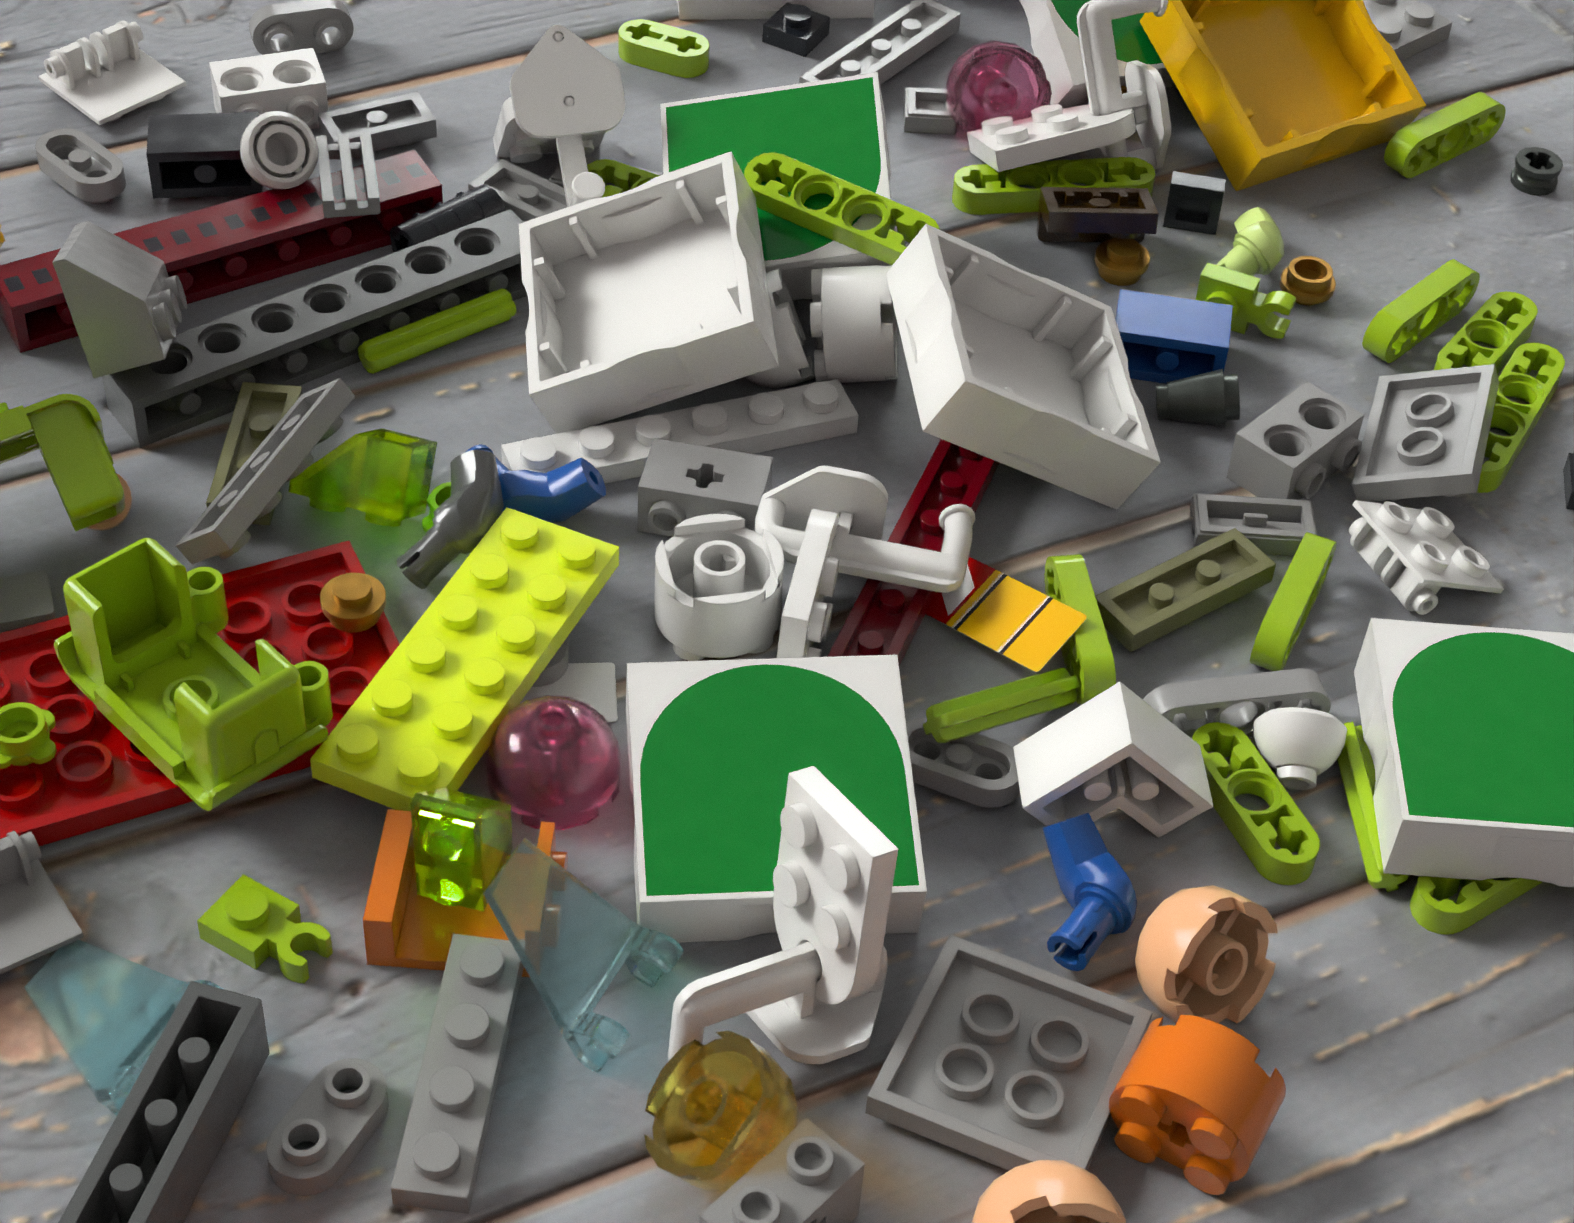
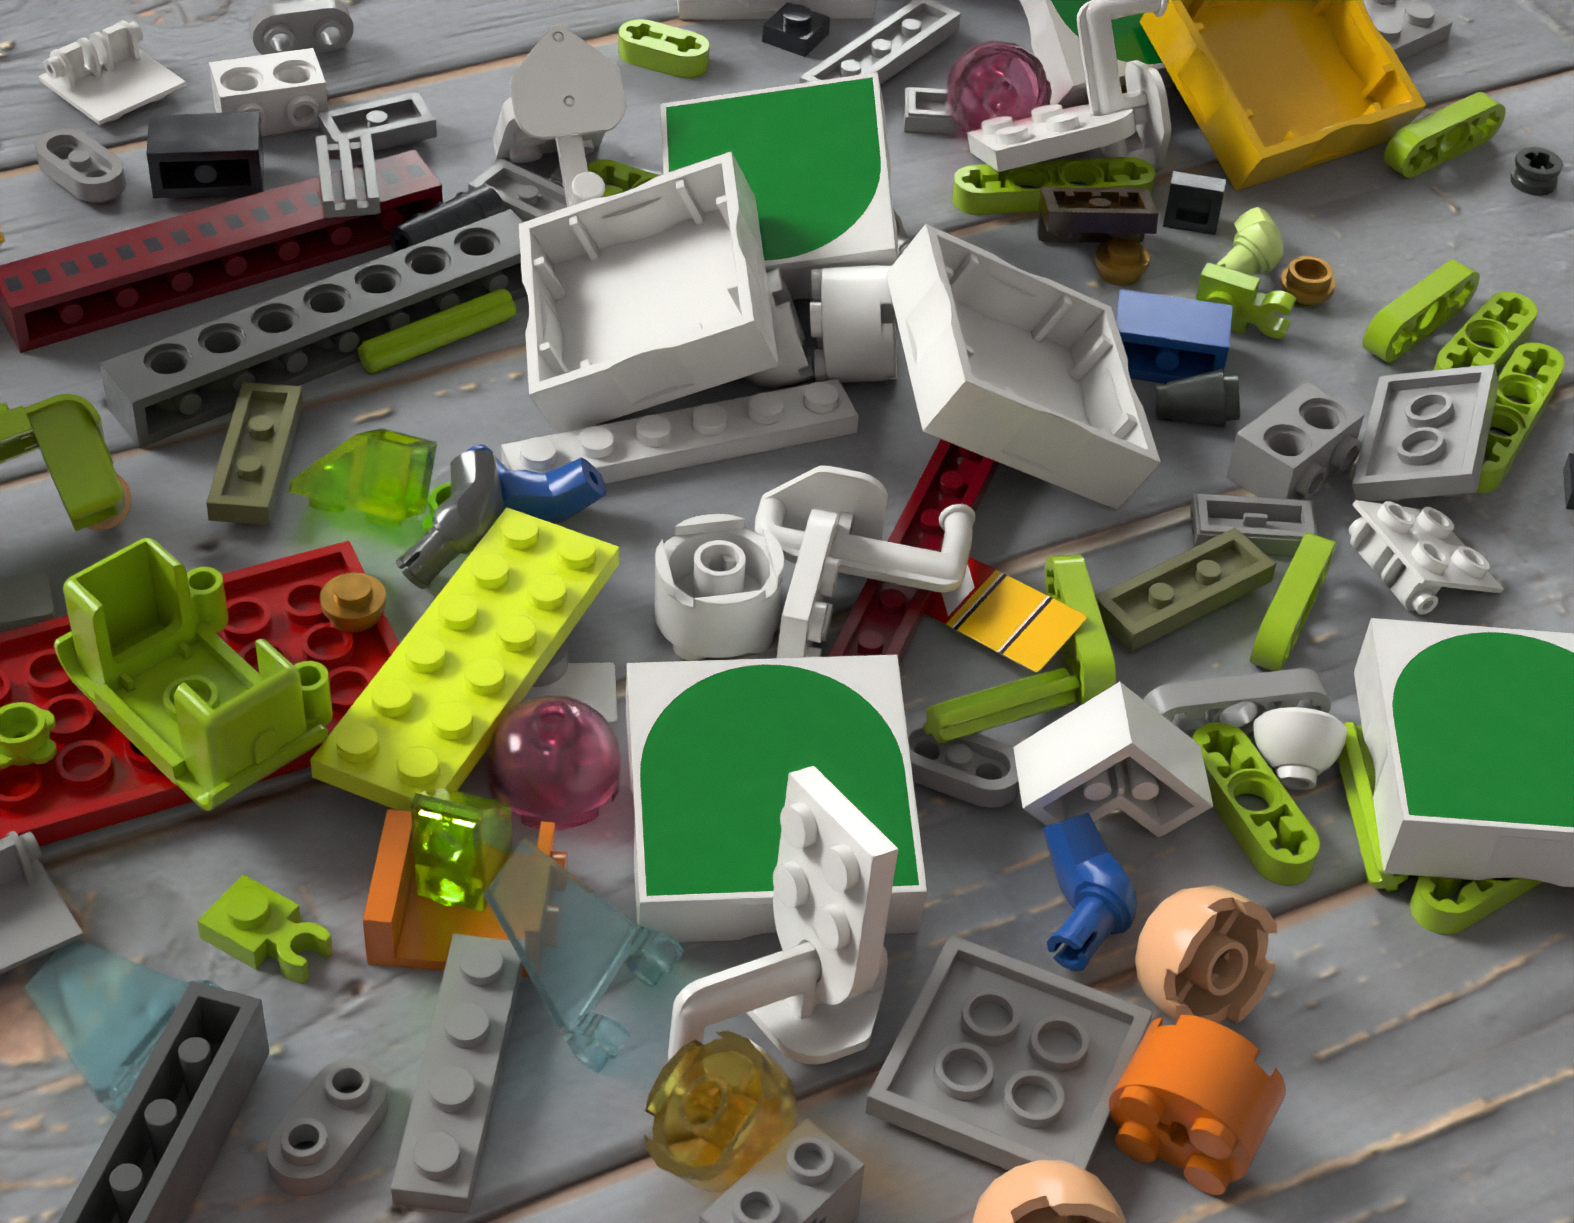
(118, 299): light grey slope -> none
(257, 483): light grey plate -> none
(278, 150): white brick -> none
(698, 481): light grey brick -> none
(835, 219): lime beam -> none

